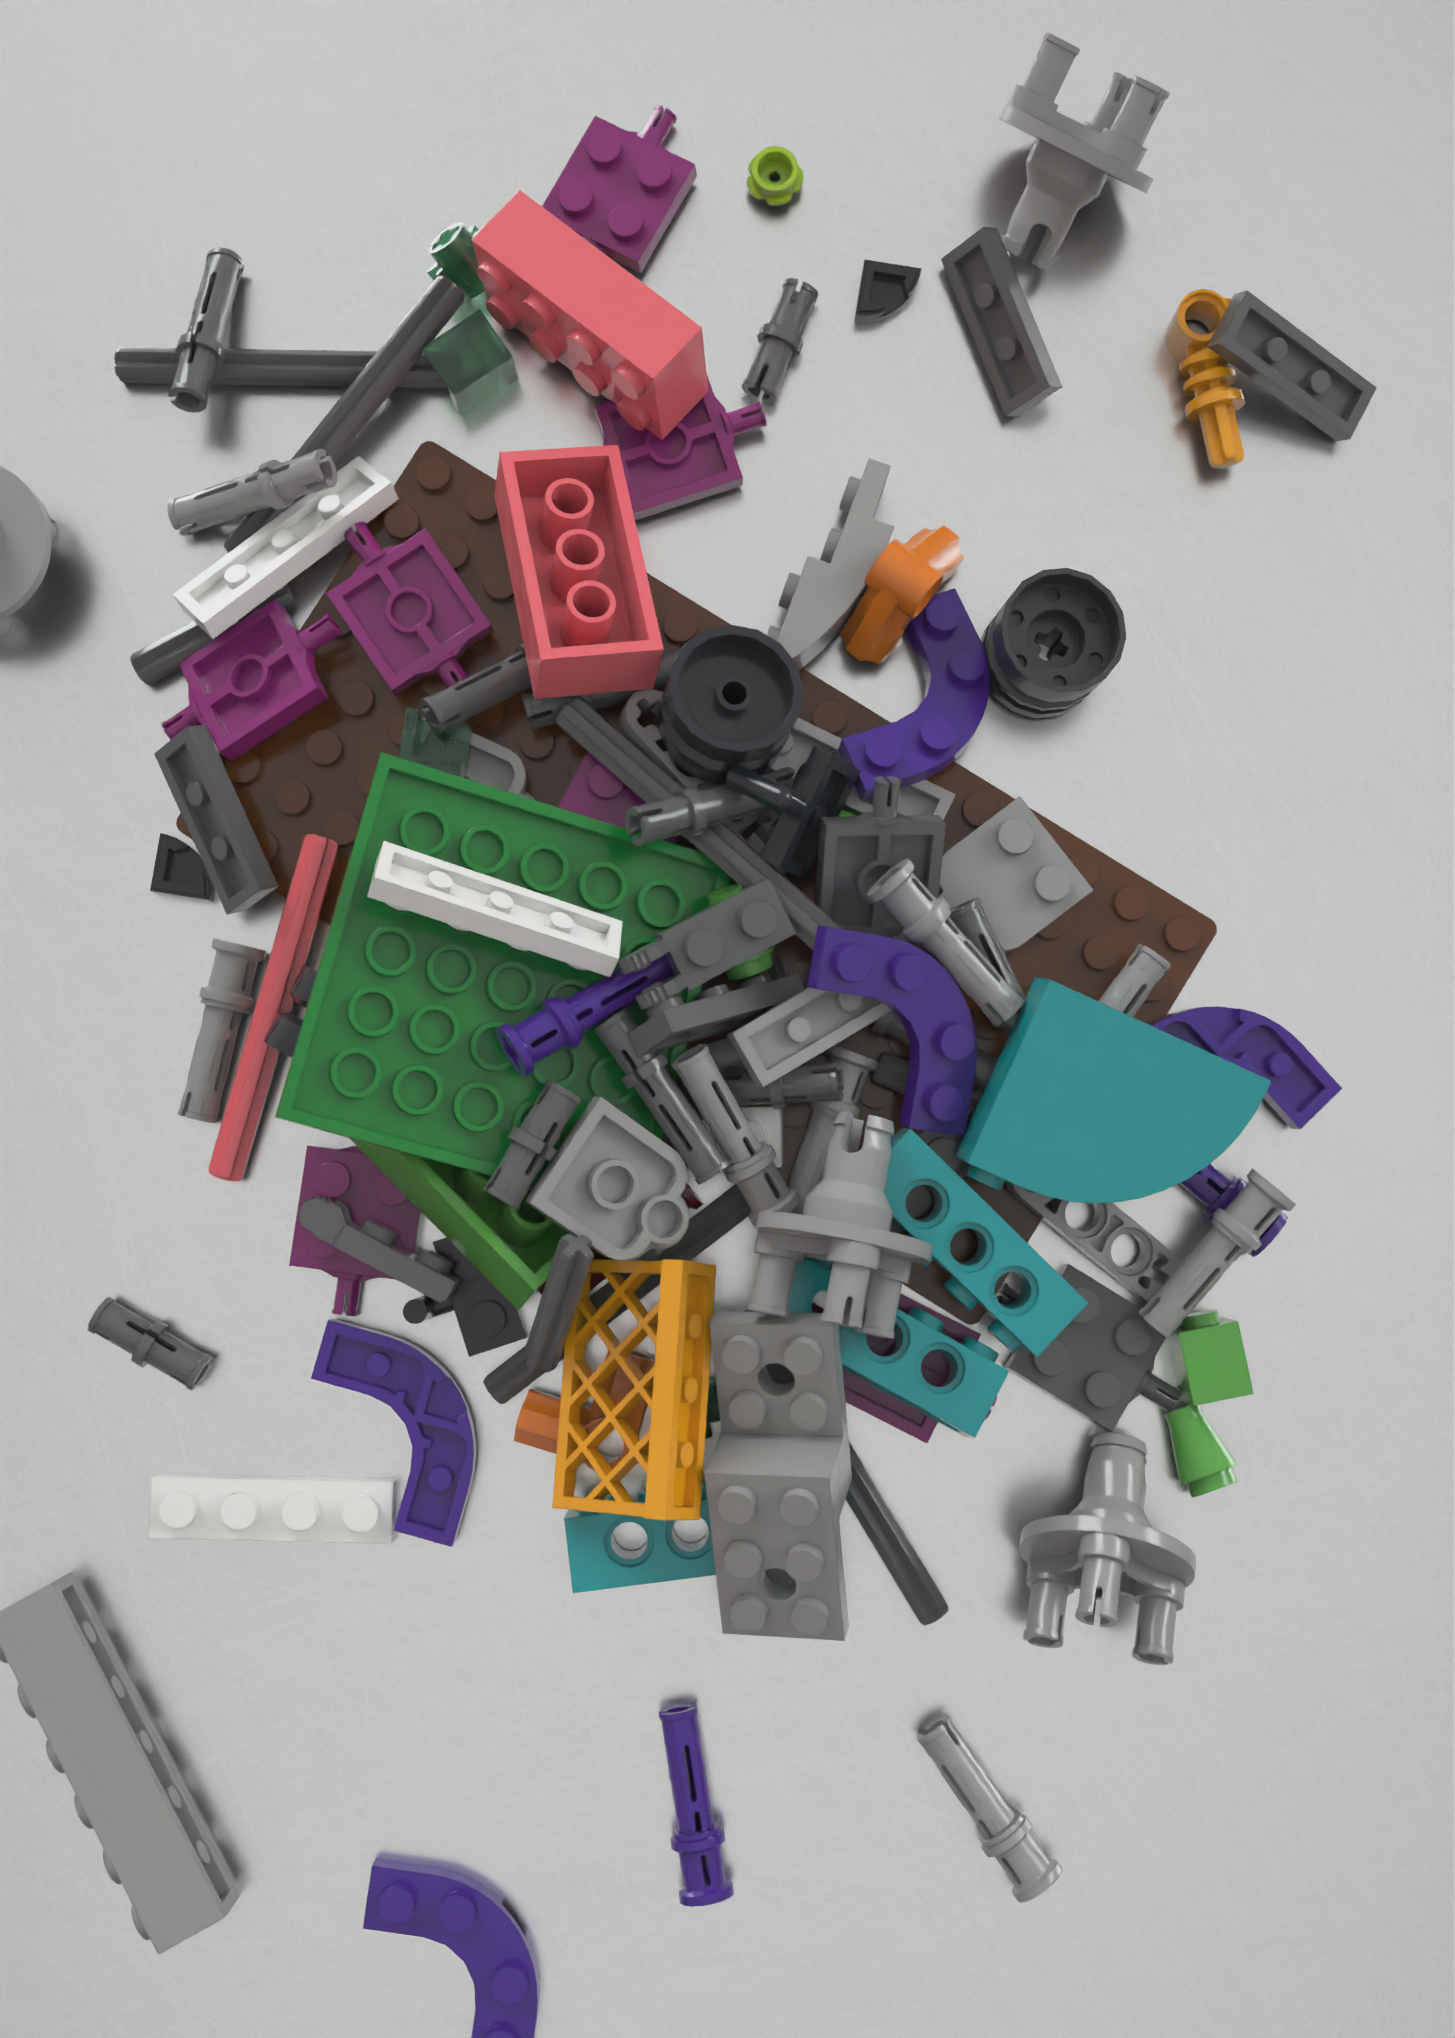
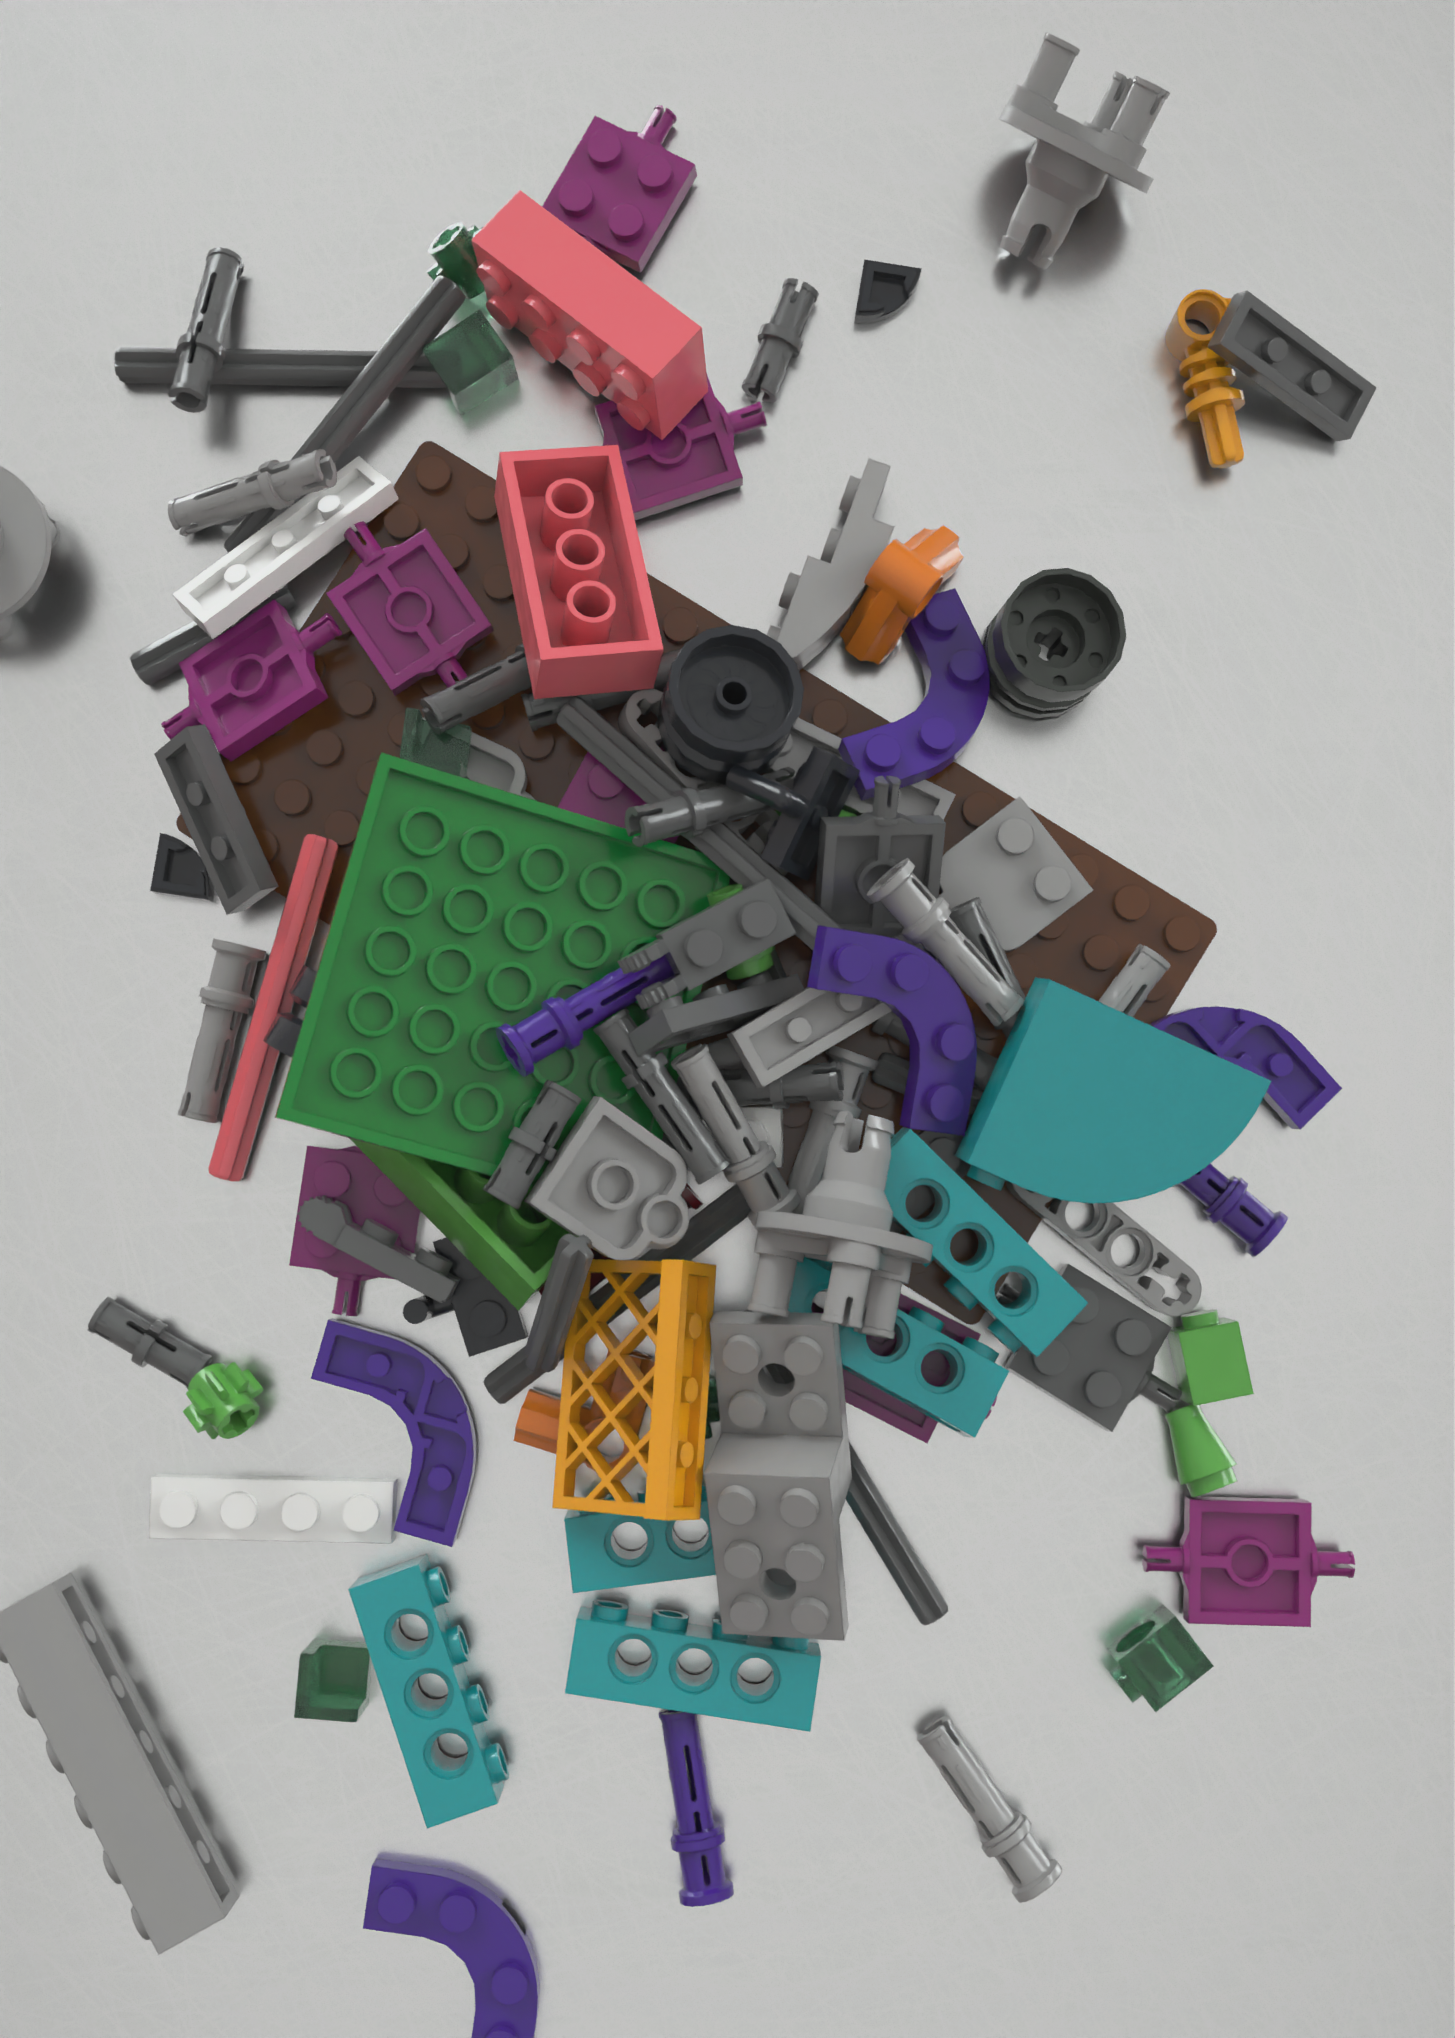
(223, 1400): none -> bright green gear
(333, 1681): none -> clear green panel
(442, 1784): none -> teal brick
(495, 909): white plate -> none
(600, 1673): none -> teal brick
(774, 161): lime plate -> none
(1001, 322): dark grey plate -> none
(1105, 1552): light grey piece -> none
(1157, 1659): none -> clear green brick
(1233, 1232): light grey pin -> none
(1247, 1561): none -> magenta plate

